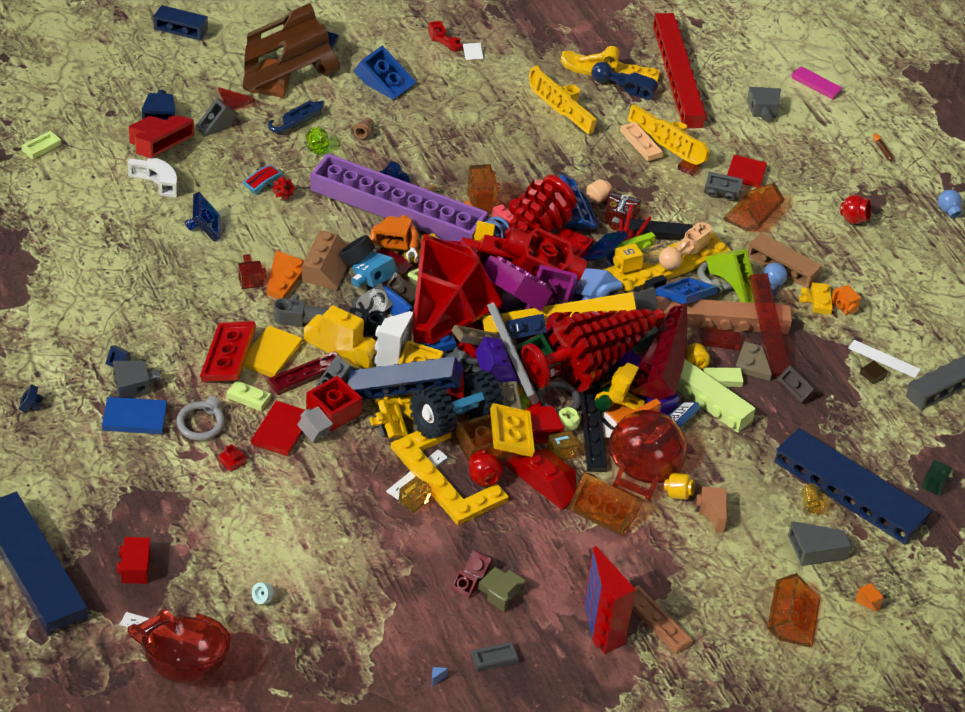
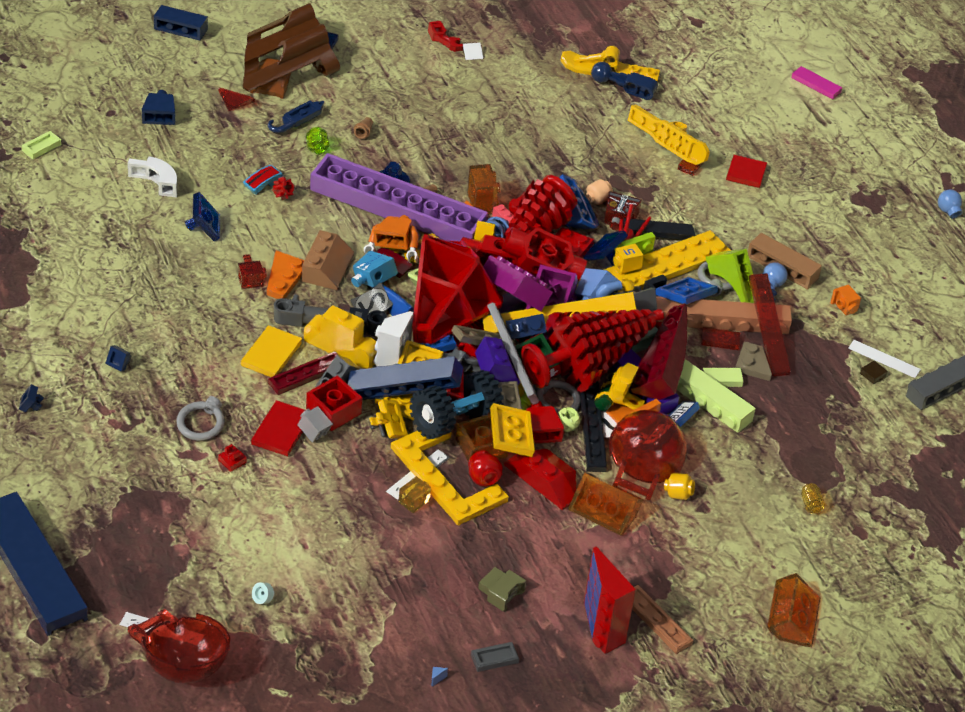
(133, 378): dark grey torso -> none
(134, 415): blue tile -> none
(135, 560): red brick -> none
(157, 135): red brick -> none
(217, 117): dark grey slope -> none
(219, 351): red plate -> none
(248, 395): yellowish green plate -> none
(357, 250): black tyre -> none
(384, 73): blue slope -> none
(403, 286): dark brown panel -> none
(476, 569): dark red slope -> none
(561, 99): yellow piece -> none
(563, 445): clear yellow brick -> none
(641, 141): light nougat plate -> none
(652, 253): clear tile -> none
(679, 70): red brick -> none
(692, 243): light nougat beam -> none
(697, 355): yellow head -> none
(713, 506): nougat arch -> none
(723, 186): dark grey bracket -> none
(755, 207): clear orange slope -> none
(764, 102): dark grey torso -> none
(798, 384): dark brown panel -> none
(818, 544): dark grey slope -> none
(819, 297): yellow plate -> none
(852, 482): dark blue tile -> none
(856, 209): red piece -> none
(869, 597): orange slope -> none
(877, 139): reddish brown piece -> none
(936, 477): clear green brick -> none

